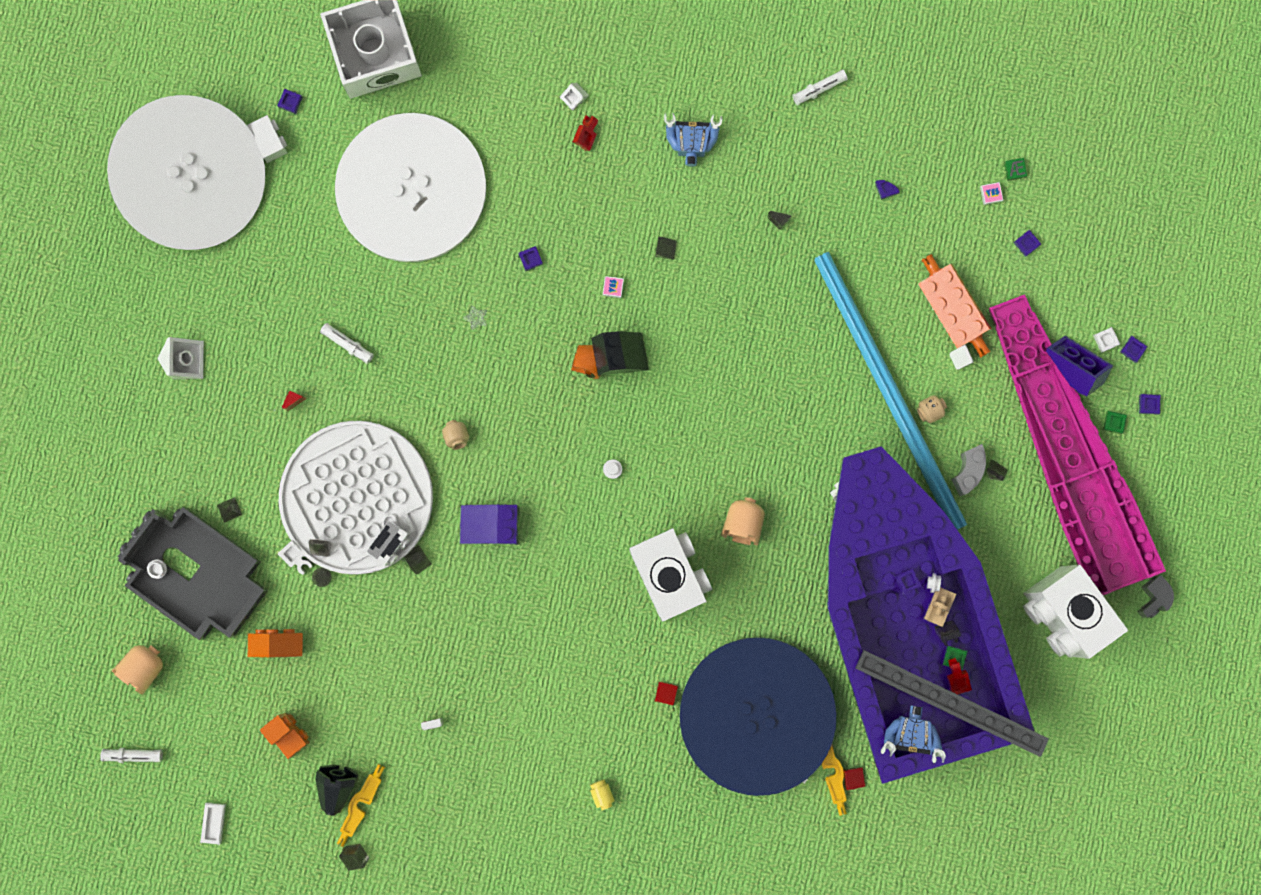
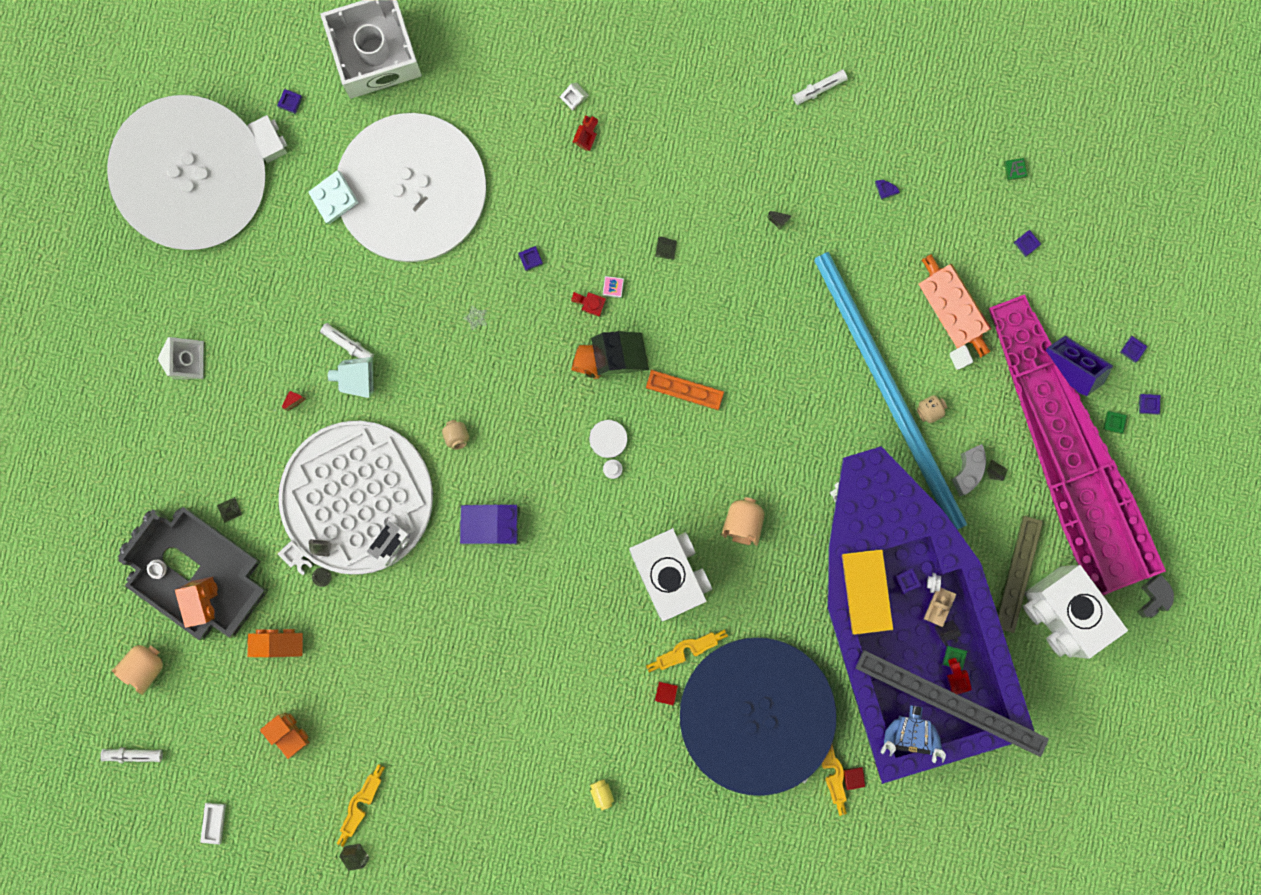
(195, 601): none -> brick
(333, 197): none -> light aqua plate
(334, 787): black cone -> none
(354, 376): none -> light aqua torso
(417, 560): clear smoke slope -> none
(432, 724): white tile -> none
(591, 304): none -> red plate
(608, 439): none -> white tile
(684, 390): none -> orange tile
(692, 138): medium blue torso -> none
(696, 646): none -> yellow piece
(867, 592): none -> yellow tile
(991, 193): tile -> none
(1019, 573): none -> olive plate
(1106, 339): white tile -> none

